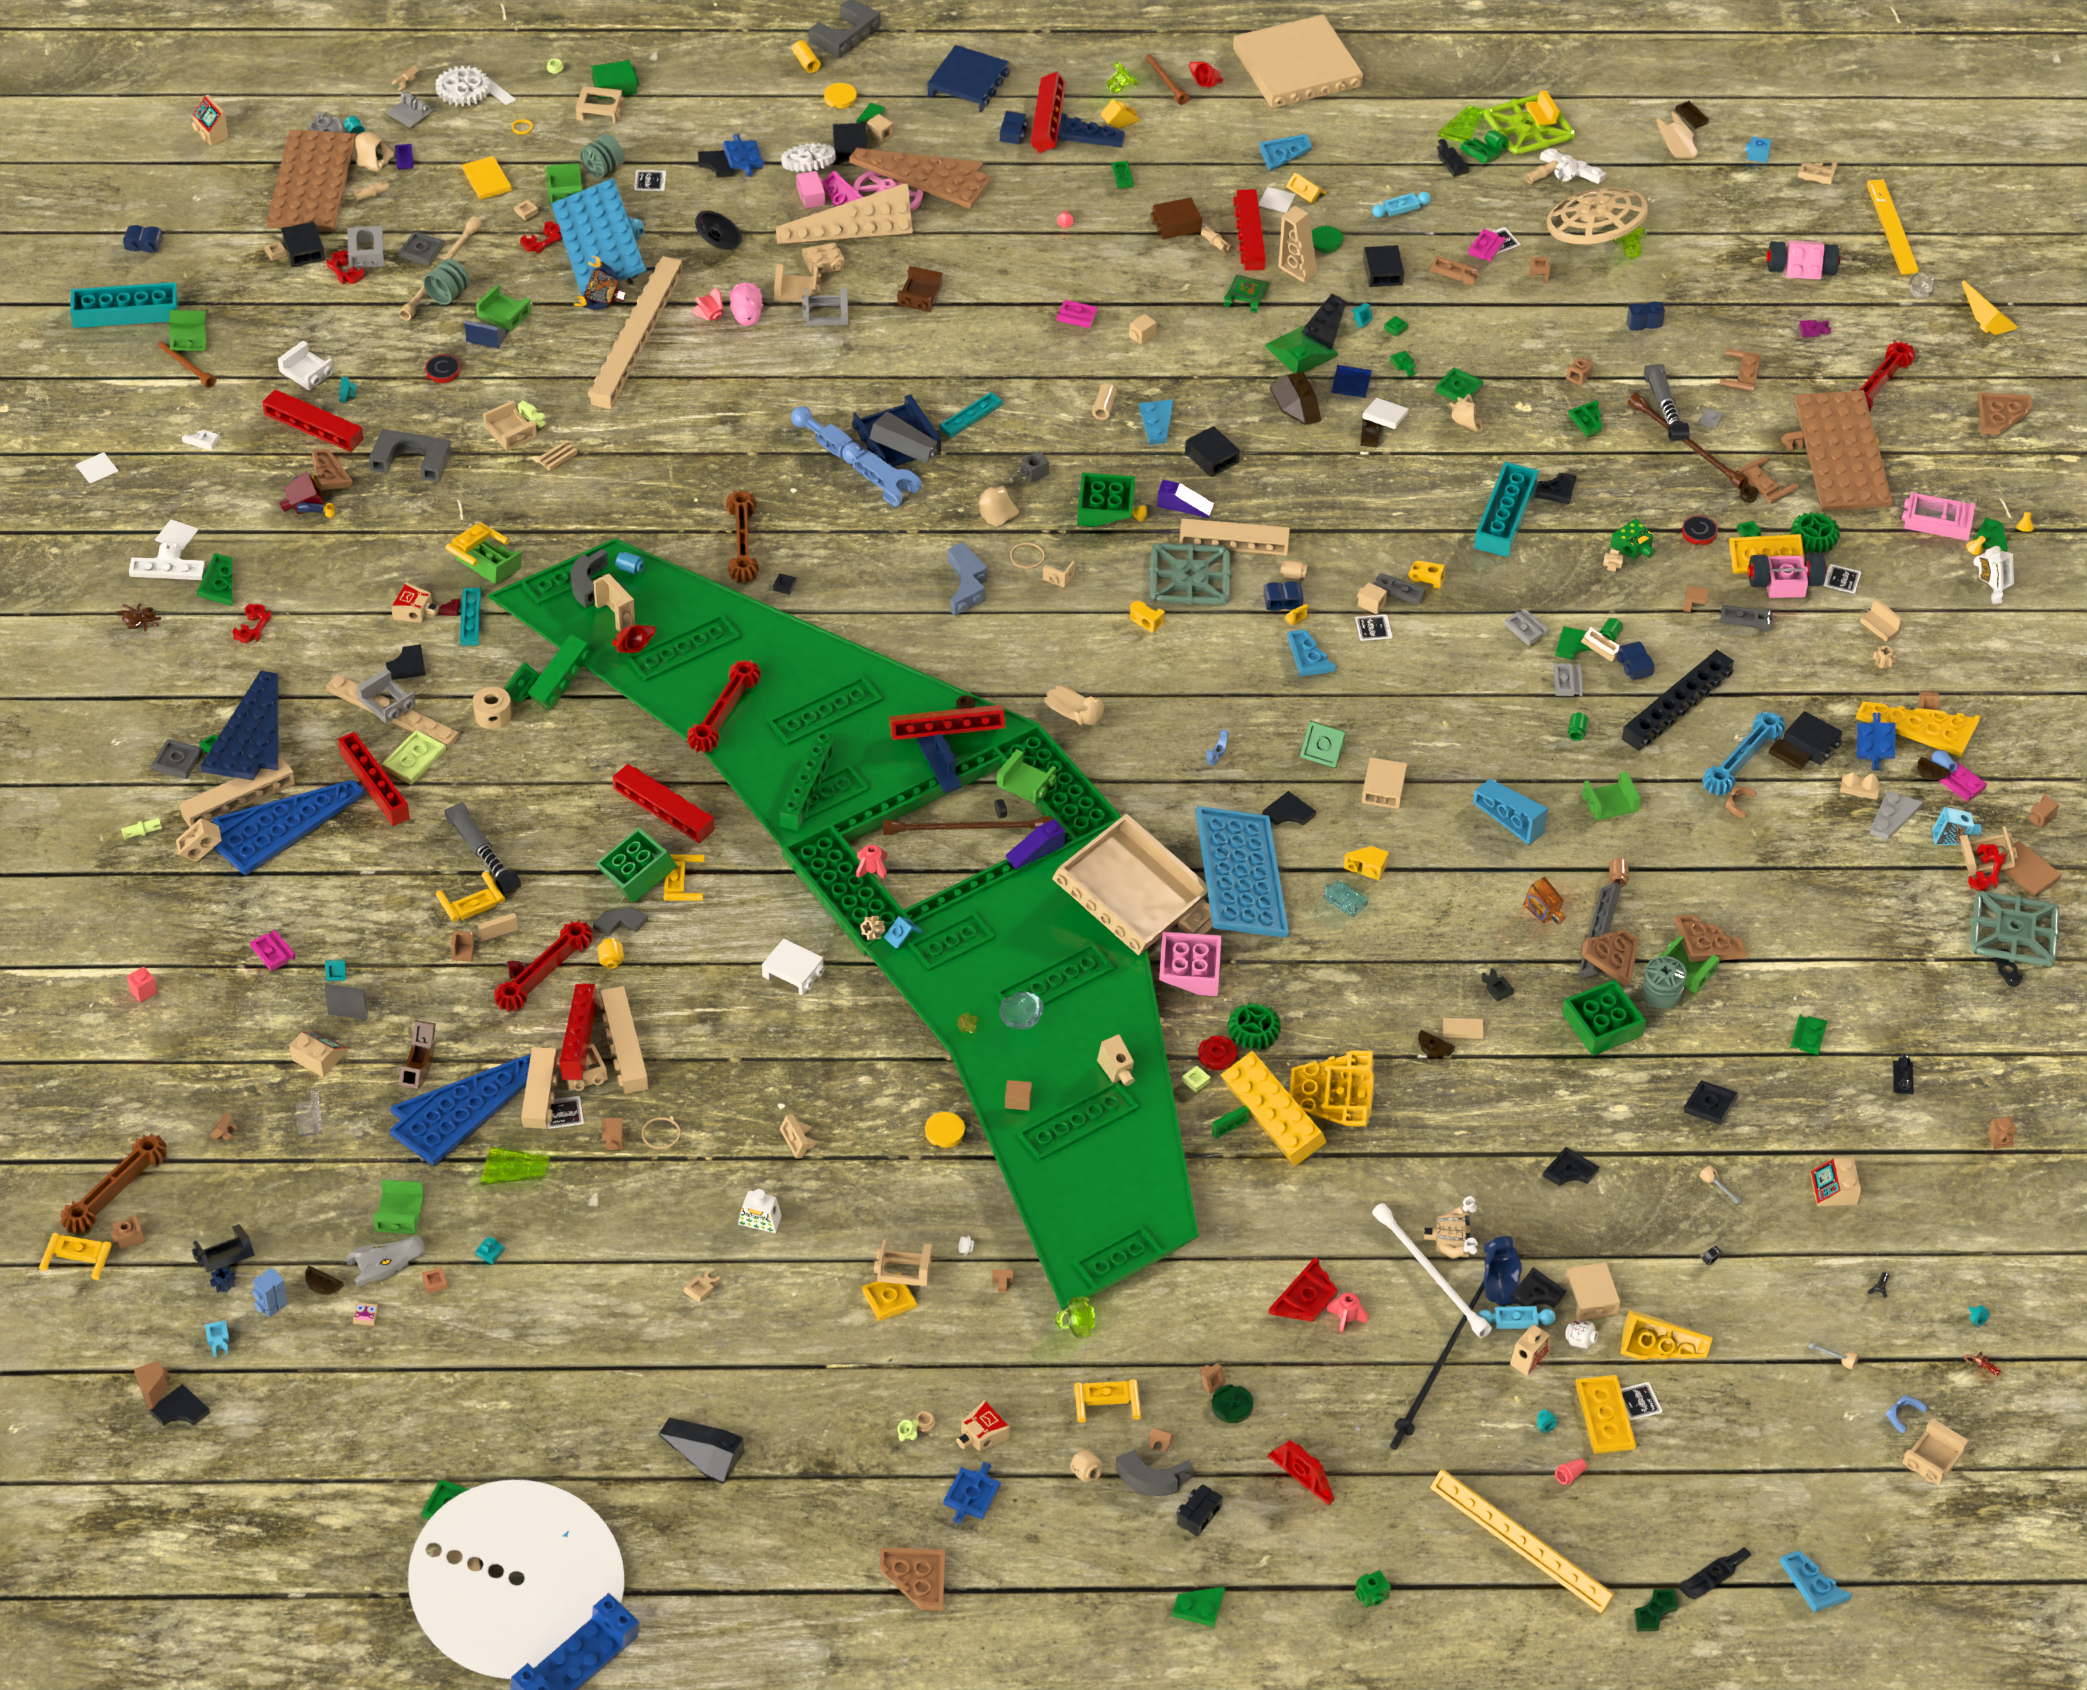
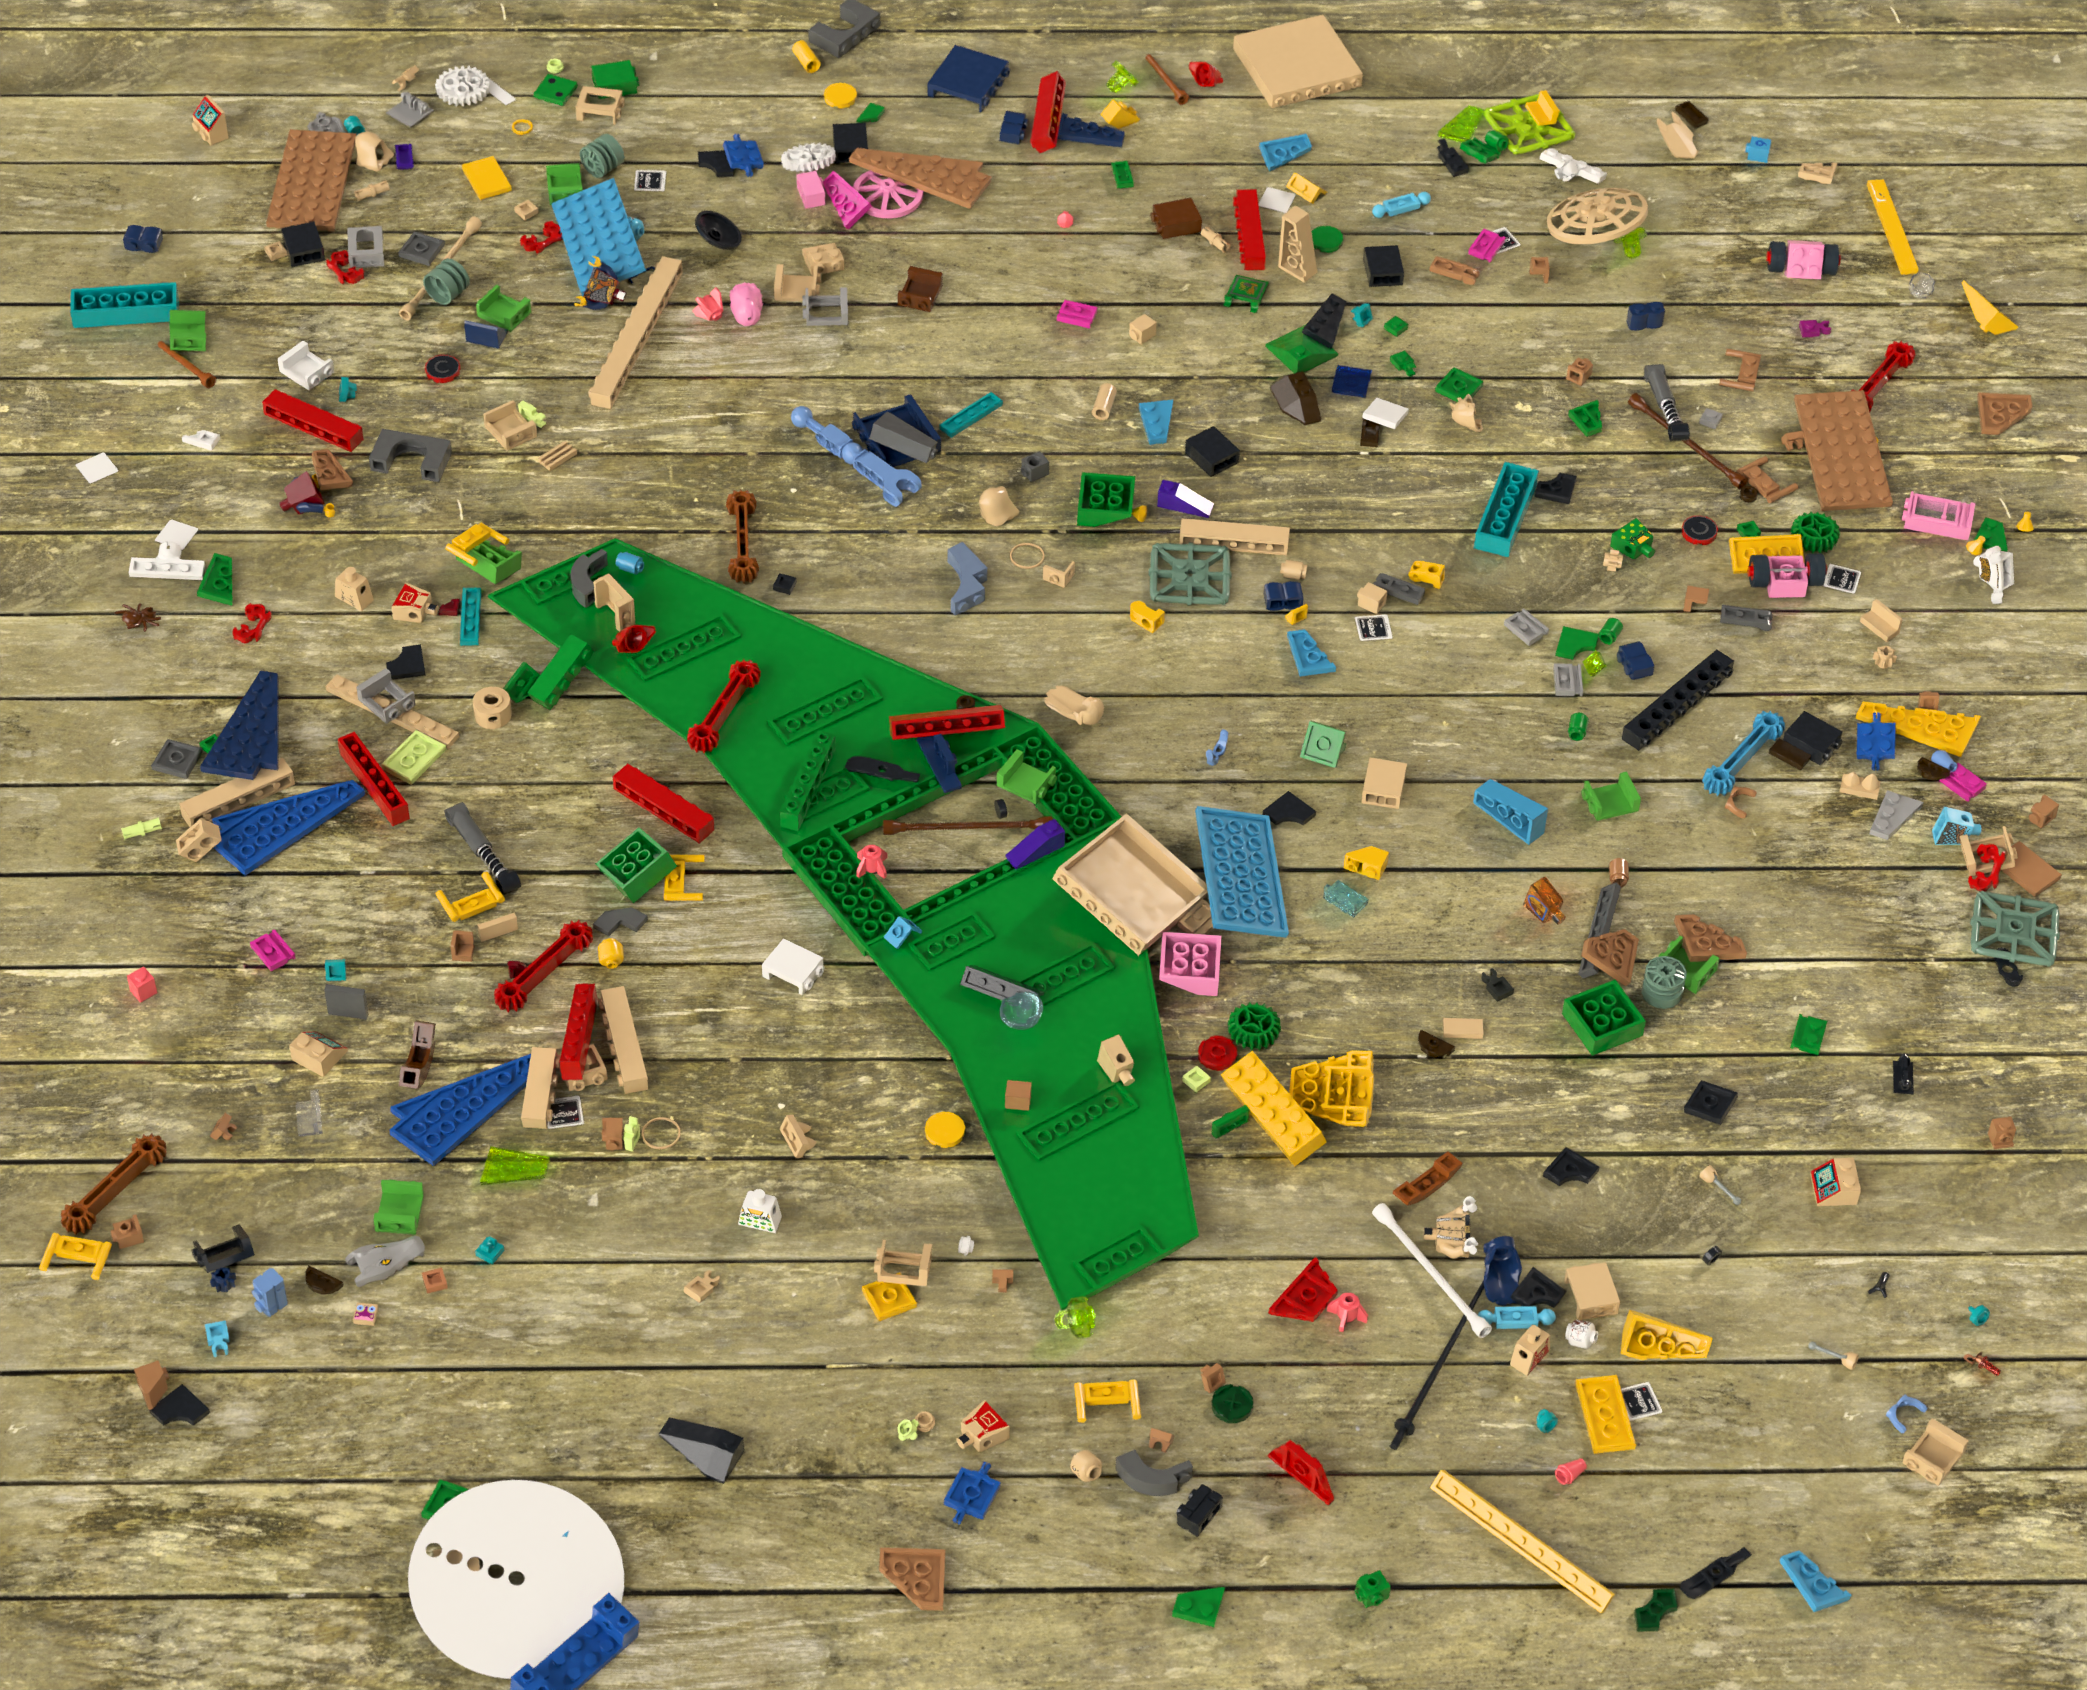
(353, 589): none -> tan torso
(555, 89): none -> green tile
(631, 1134): none -> yellowish green plate
(871, 216): tan wing -> none
(872, 928): tan gear -> none
(873, 767): none -> black piece
(880, 128): tan brick -> none
(966, 1021): clear yellow plate -> none
(994, 984): none -> panel
(1429, 1181): none -> dark orange slope
(1541, 172): tan pin -> none
(1594, 663): none -> clear neon green plate
(1600, 644): tan tile -> none

